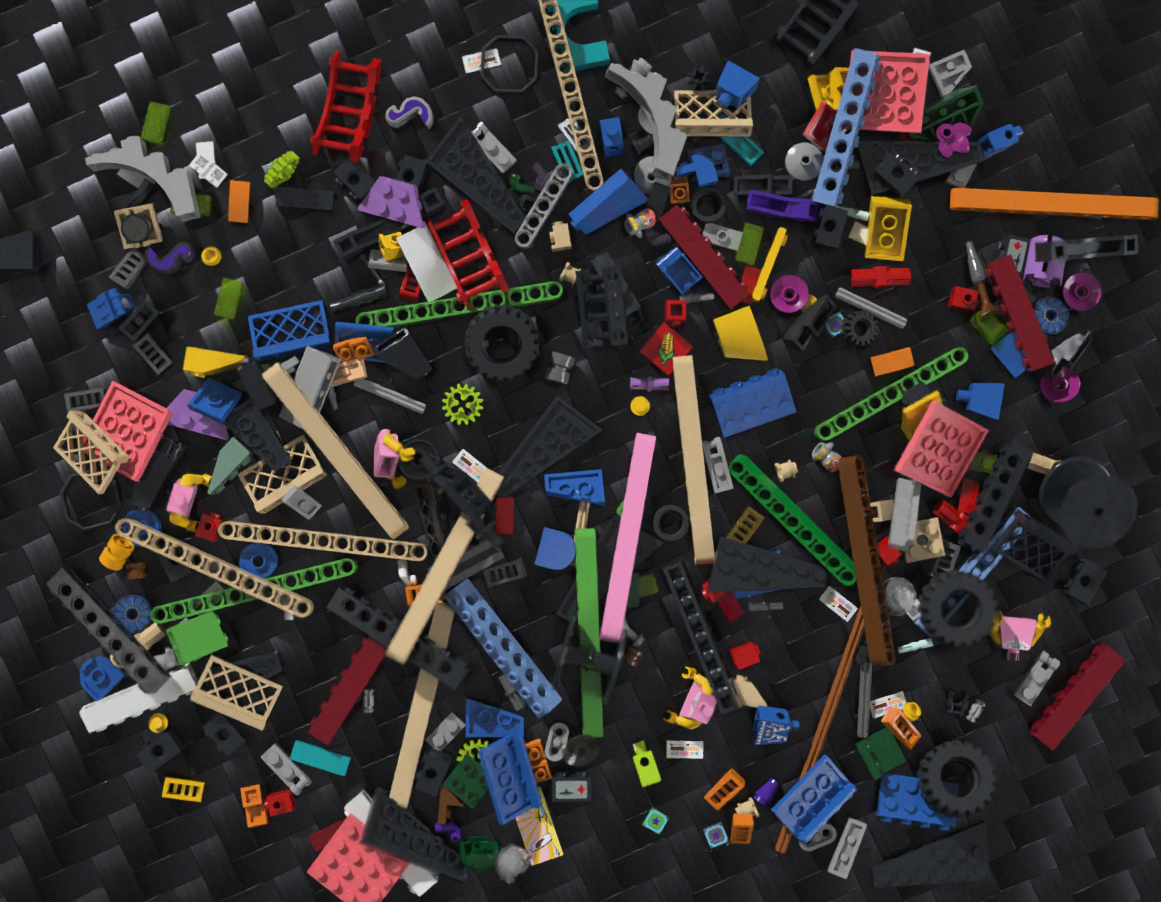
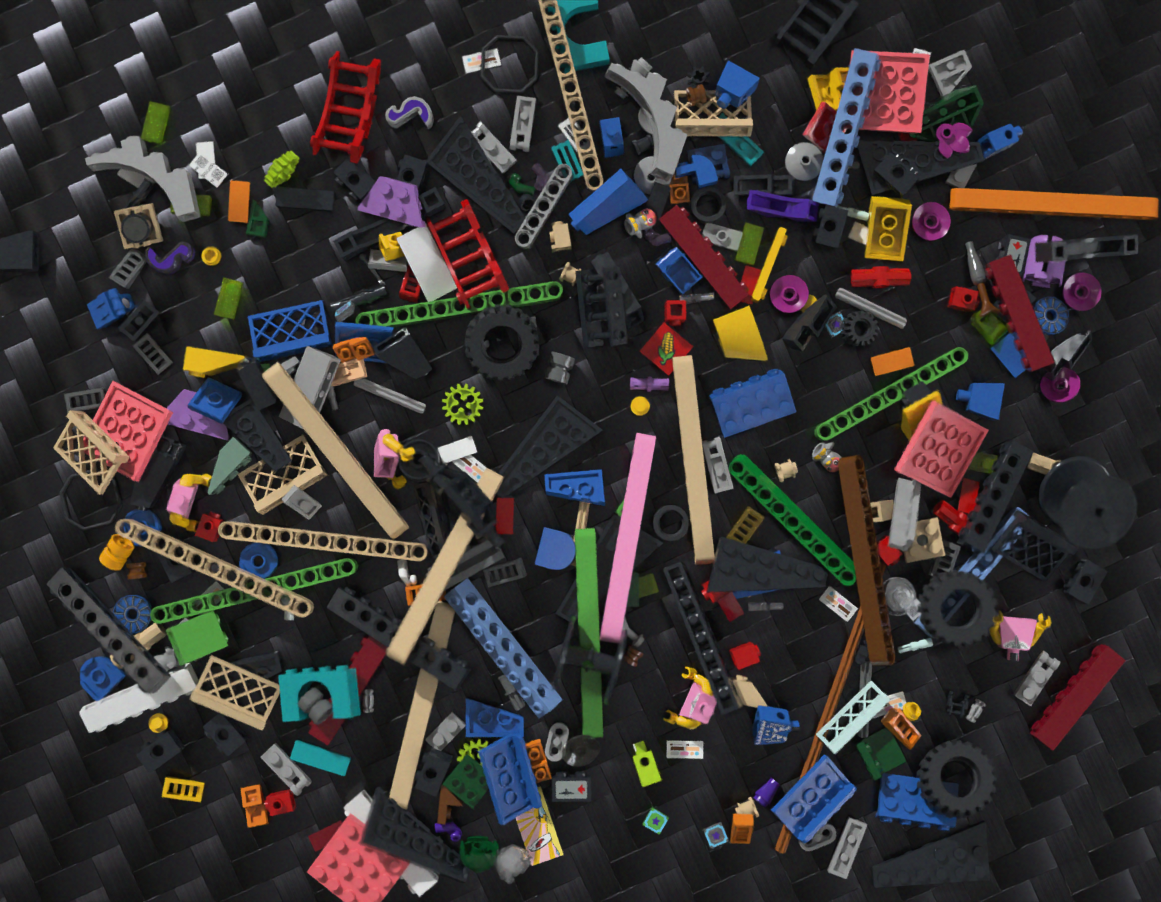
(257, 221): none -> dark green tile
(314, 704): none -> dark grey wheel
(340, 682): none -> teal arch
(345, 311): none -> clear tile
(457, 450): none -> white sticker
(523, 123): none -> light grey plate
(696, 95): none -> reddish brown wheel
(731, 774): orange slope -> none
(858, 722): none -> light aqua fence
(939, 217): none -> magenta dish

